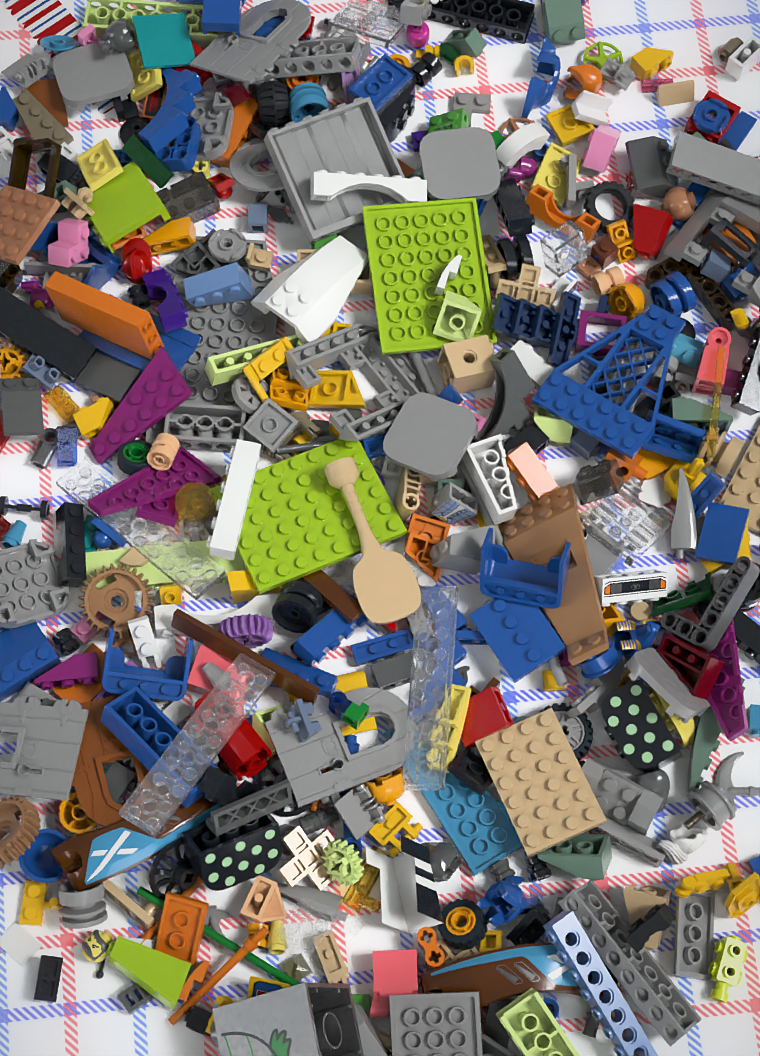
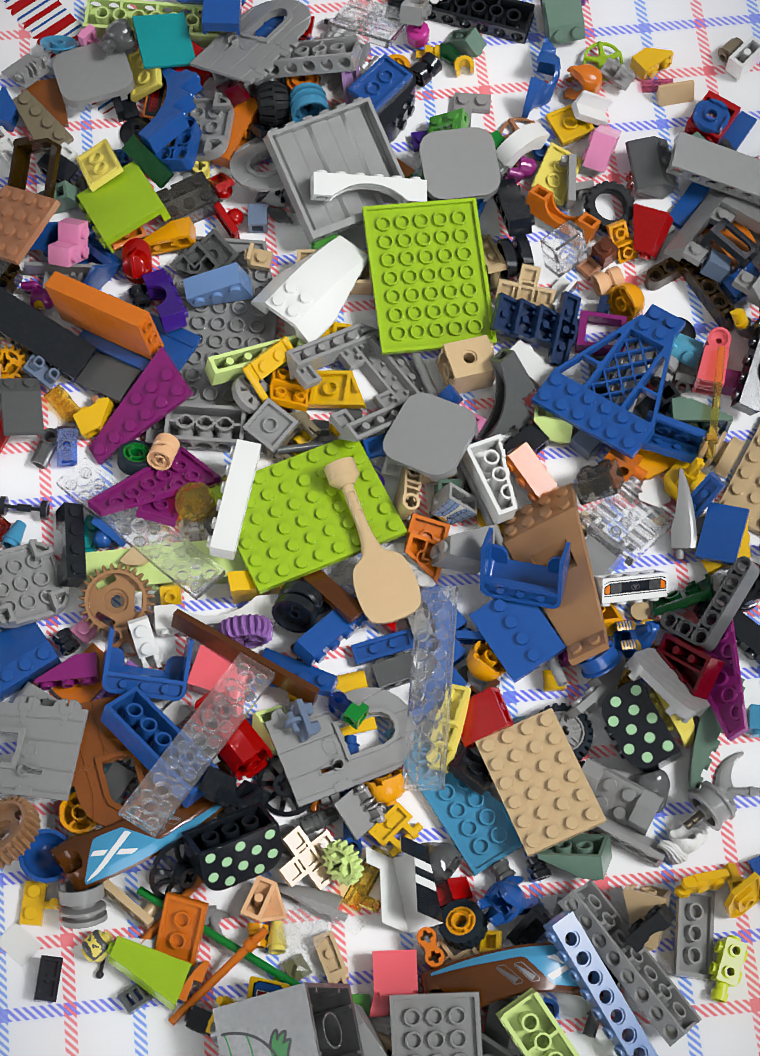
(77, 204): tan hips -> none
(213, 673): light grey cone -> none
(227, 245): light grey plate -> none
(229, 220): none -> red tile
(250, 808): dark grey fence -> none
(450, 272): white slope -> none
(453, 890): none -> red slope
(457, 318): yellowish green slope -> none
(483, 663): none -> light orange cylinder
(673, 294): blue wheel -> none
(679, 203): nougat plant -> none

